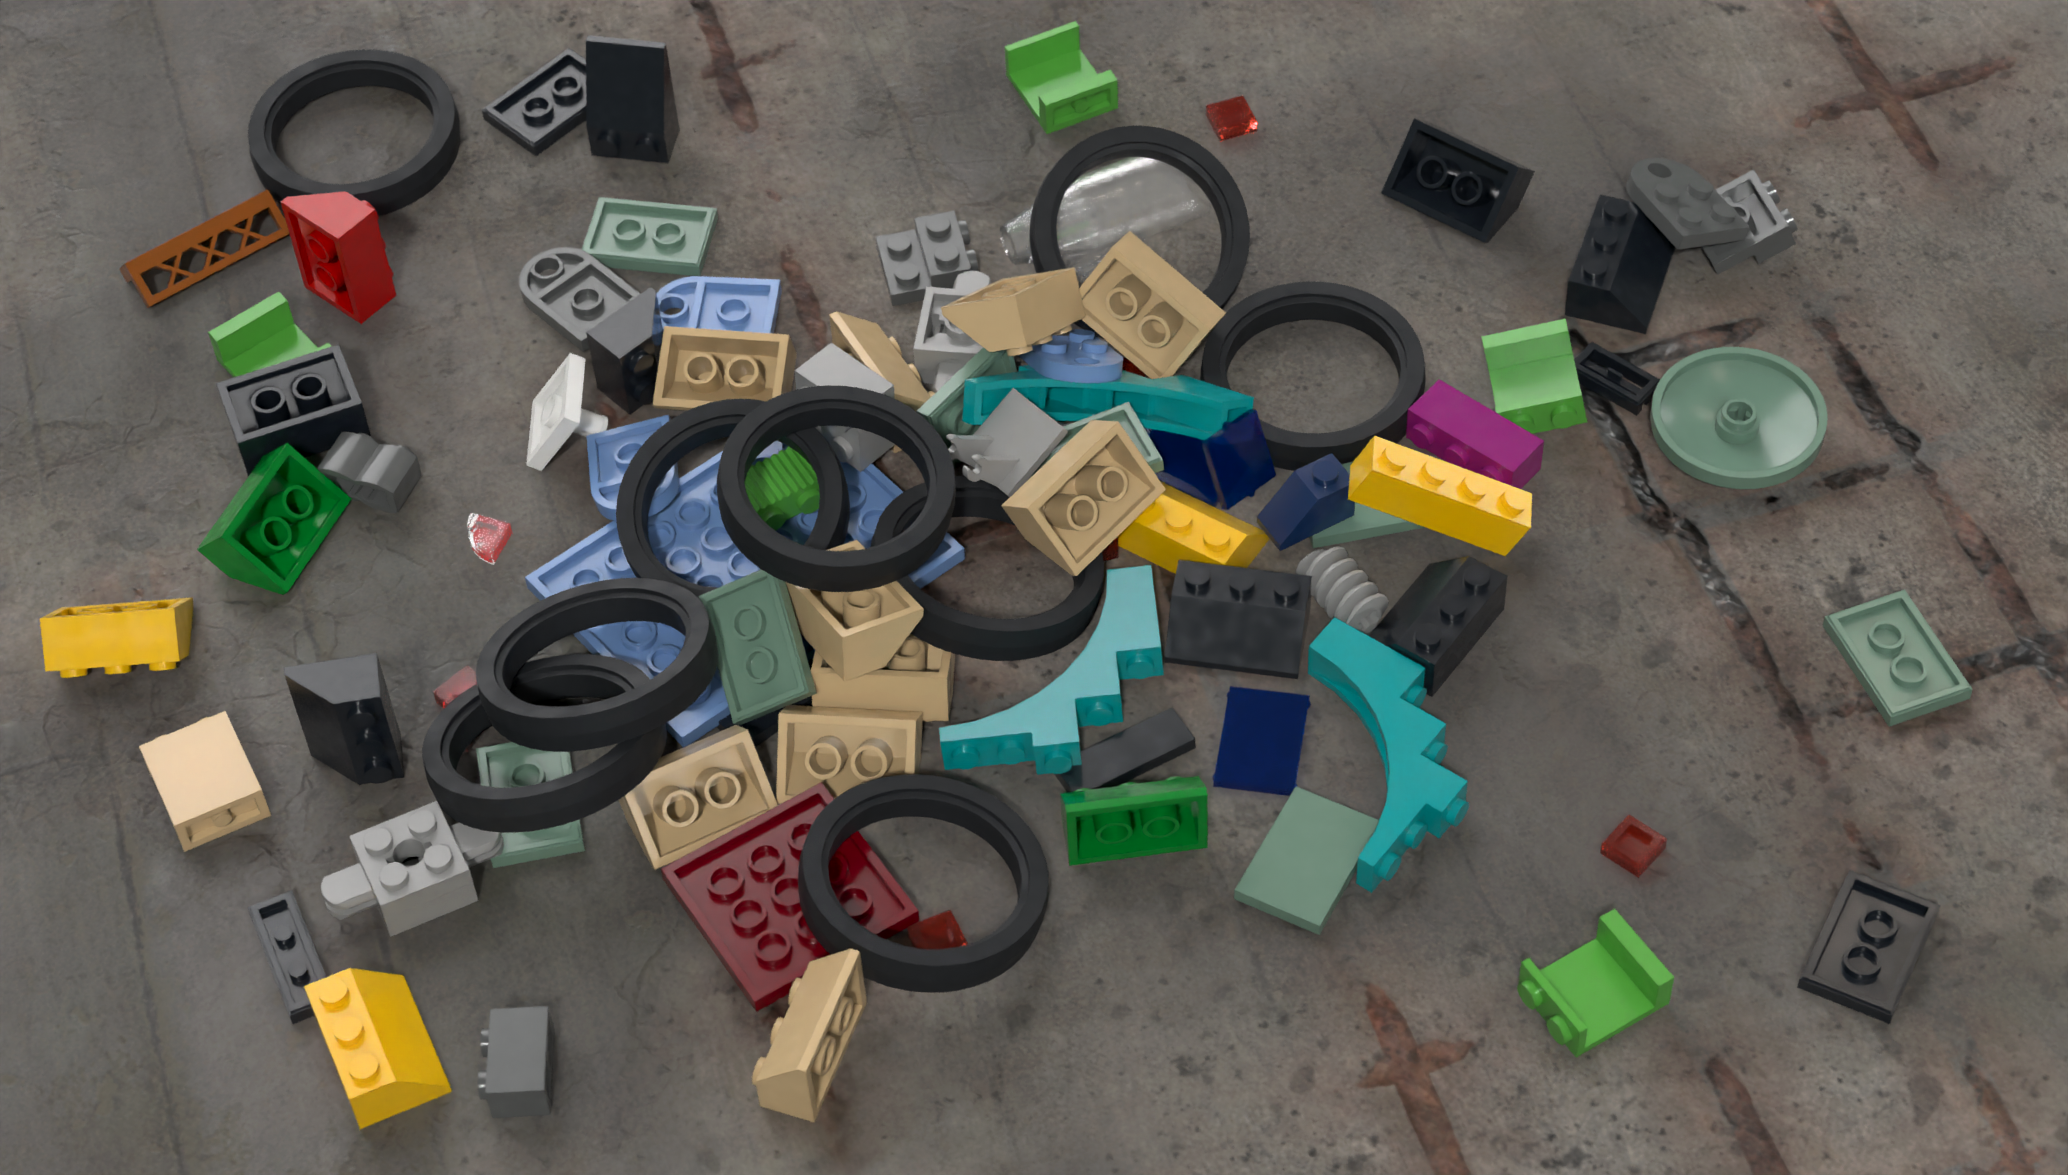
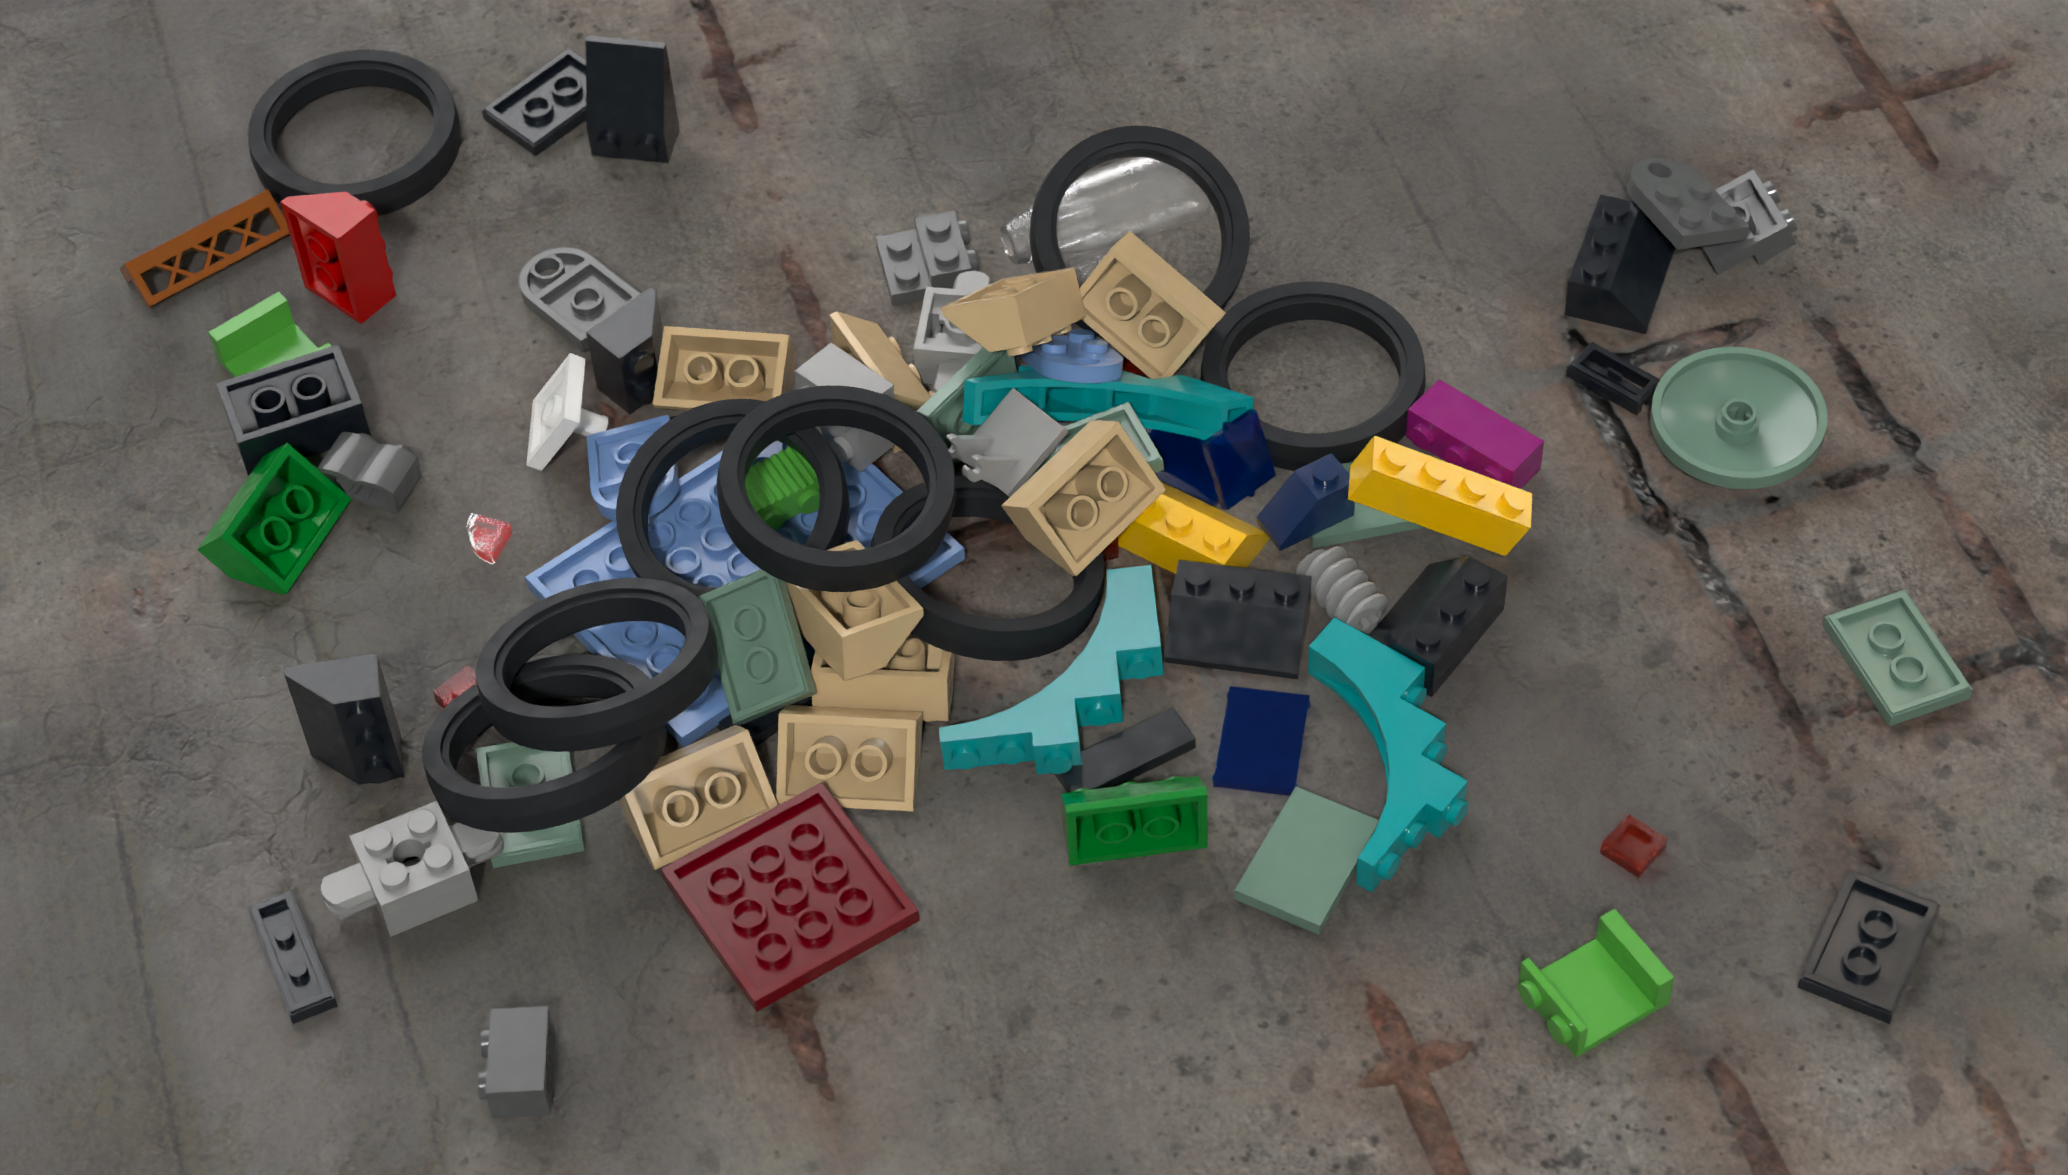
(117, 636): yellow slope -> none
(205, 780): tan panel -> none
(377, 1043): yellow slope -> none
(650, 236): sand green tile -> none
(721, 303): medium blue plate -> none
(812, 1036): tan slope -> none
(937, 932): clear red tile -> none
(938, 799): black tyre -> none
(1059, 79): bright green panel -> none
(1231, 118): clear red tile -> none
(1456, 181): black slope -> none
(1535, 377): bright green panel -> none

